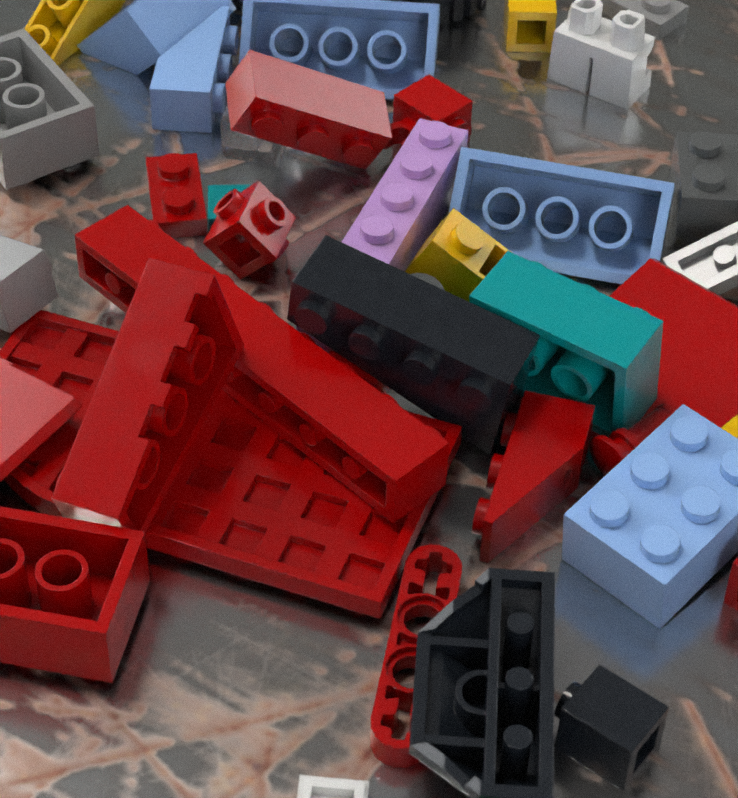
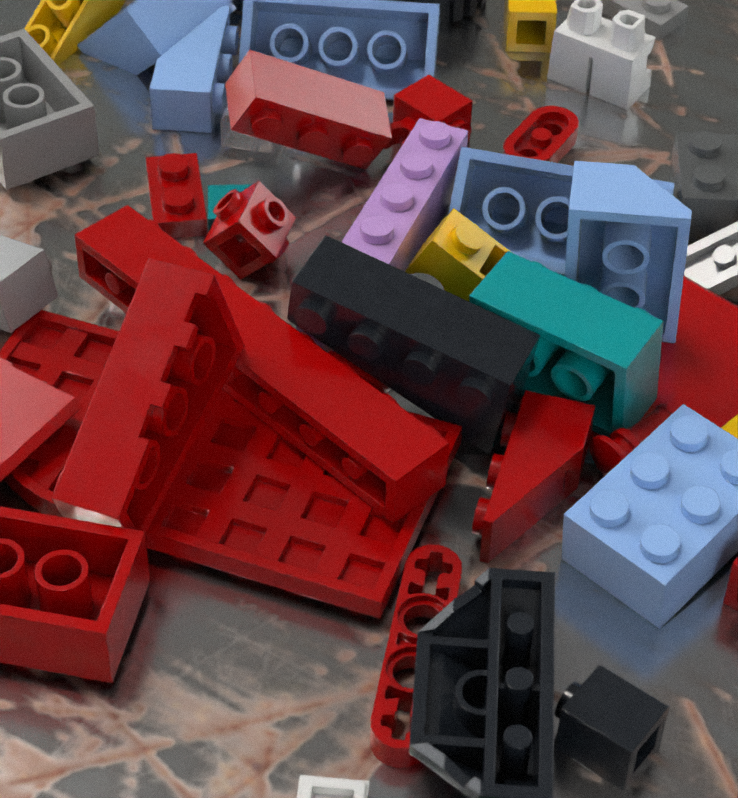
(544, 135): none -> red plate
(628, 239): none -> light blue slope

